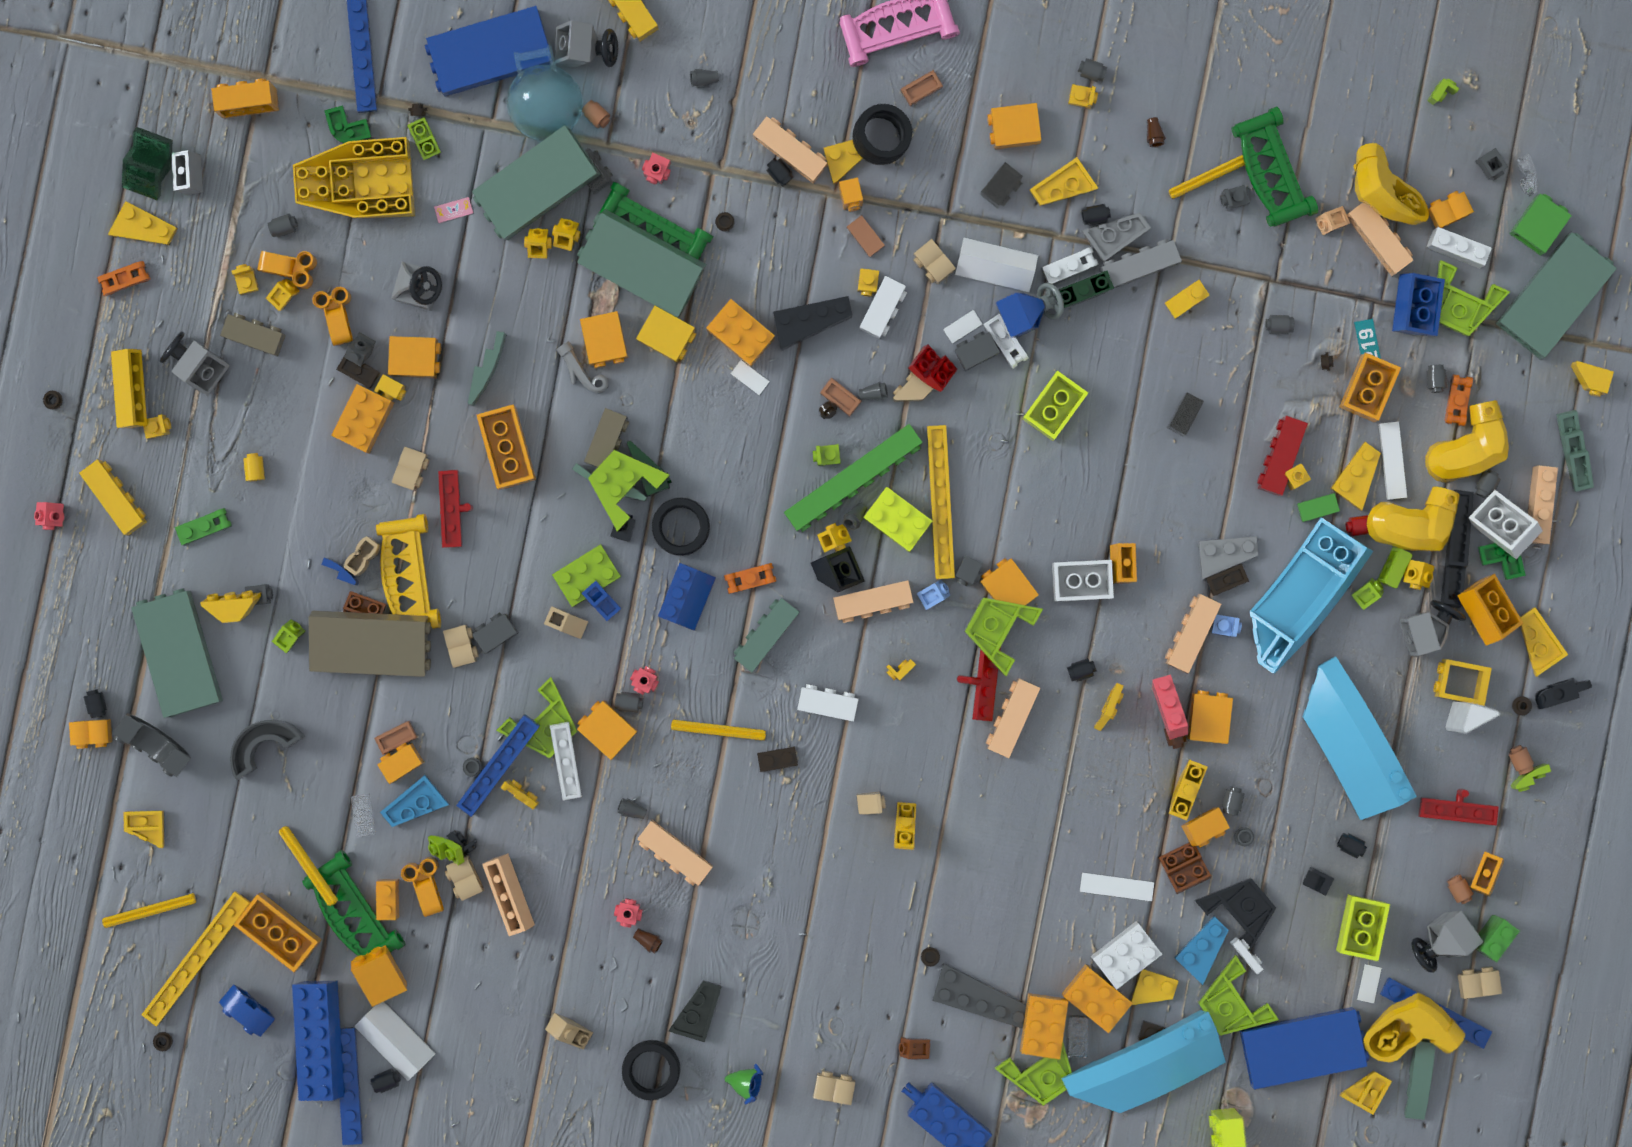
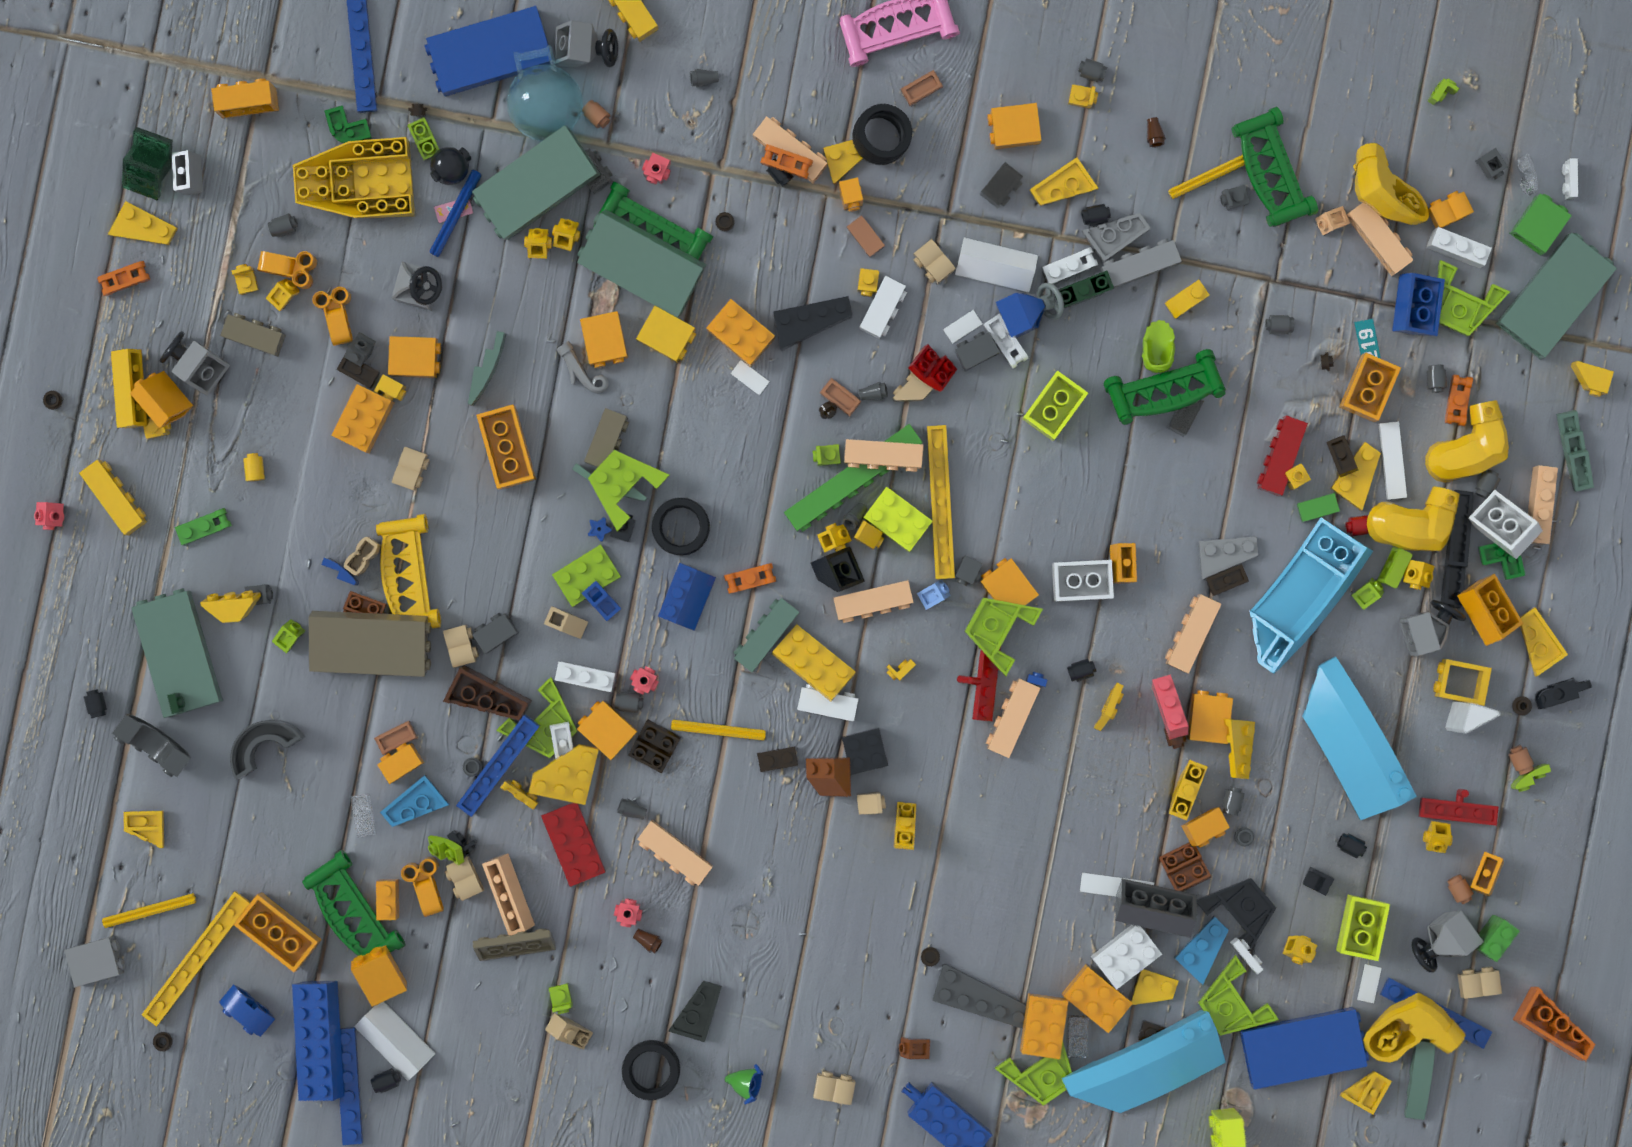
(90, 732): light orange brick -> none
(94, 961): none -> light grey brick
(161, 398): none -> light orange brick
(176, 703): none -> dark green plate
(308, 866): yellow axle -> none
(450, 165): none -> black brick
(451, 509): red plate -> none
(455, 213): none -> blue axle
(486, 695): none -> reddish brown wedge
(514, 945): none -> dark tan plate
(560, 998): none -> lime bracket
(566, 776): none -> yellow plate
(573, 843): none -> red plate
(585, 676): none -> white brick
(594, 528): none -> blue plate
(642, 457): dark green slope -> none
(654, 746): none -> dark brown slope
(786, 161): none -> orange plate
(813, 662): none -> yellow plate
(829, 775): none -> dark orange slope
(865, 751): none -> black brick
(869, 535): none -> yellow slope
(883, 454): none -> light nougat brick
(1036, 678): none -> blue plate
(1156, 908): none -> dark grey brick
(1158, 347): none -> lime hair
(1203, 371): none -> green piece
(1226, 626): light blue bracket -> none
(1241, 741): none -> yellow wing
(1300, 949): none -> yellow brick
(1342, 456): none -> dark brown plate
(1438, 837): none -> yellow brick
(1550, 1023): none -> orange wedge
(1570, 187): none -> white plate

